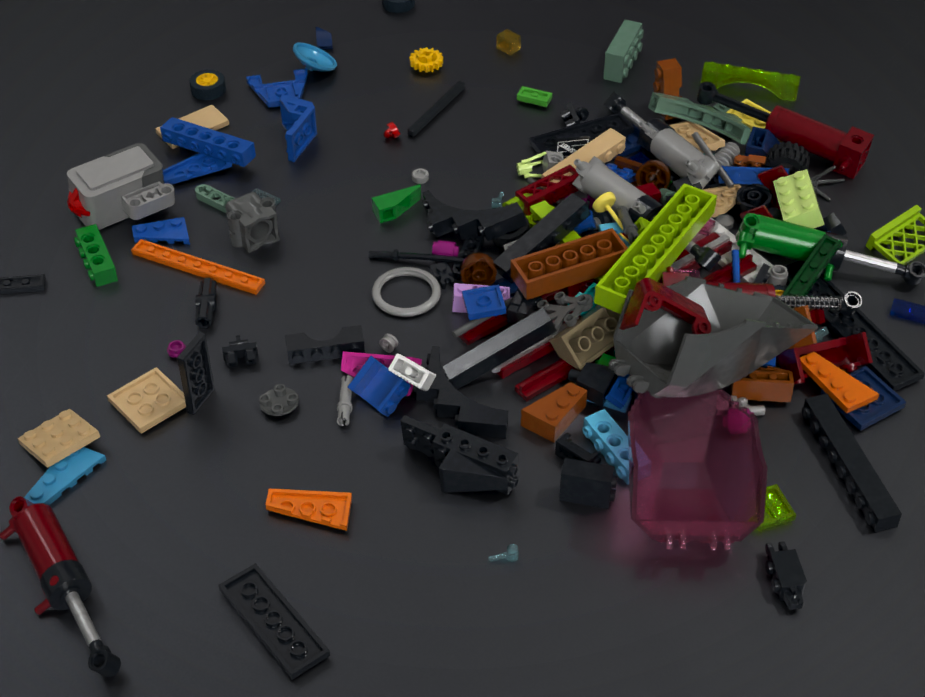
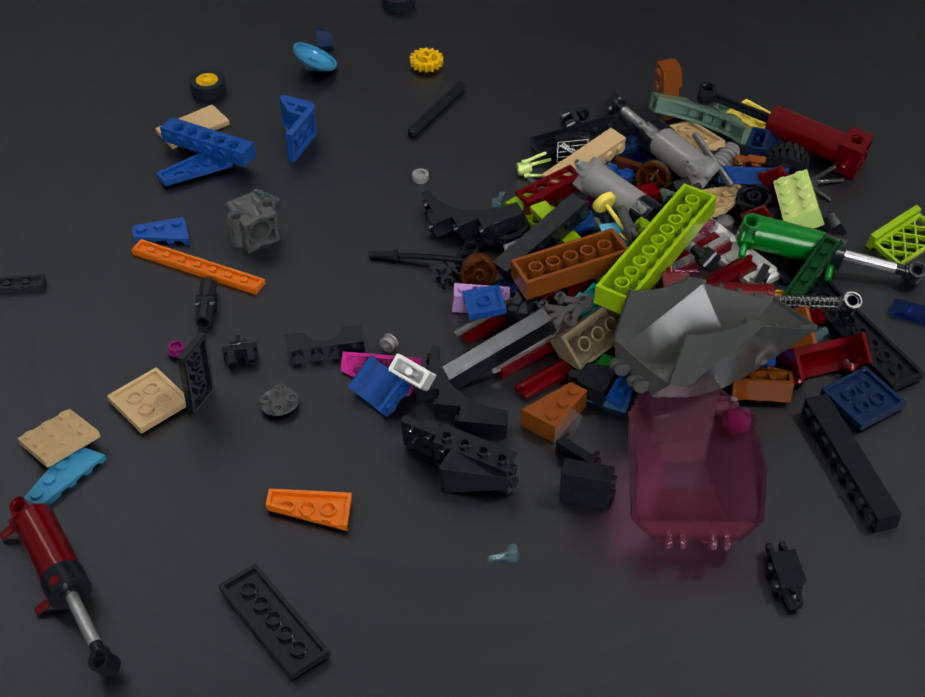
(96, 255): green brick -> none
(119, 187): light grey piece -> none
(206, 193): sand green beam -> none
(271, 92): blue wing -> none
(344, 405): light grey pin -> none
(391, 131): red tile -> none
(393, 204): green slope -> none
(406, 312): light grey wedge -> none
(445, 248): magenta brick -> none
(508, 42): clear yellow brick -> none
(534, 96): bright green plate -> none
(551, 159): light grey brick -> none
(609, 440): medium azure brick -> none
(623, 51): sand green brick -> none
(653, 295): dark red windscreen -> none
(735, 266): blue bar -> none
(758, 410): light grey arm -> none
(776, 508): clear neon green wing -> none
(778, 275): light grey brick -> none
(782, 85): clear neon green arch -> none
(839, 385): orange wing -> none

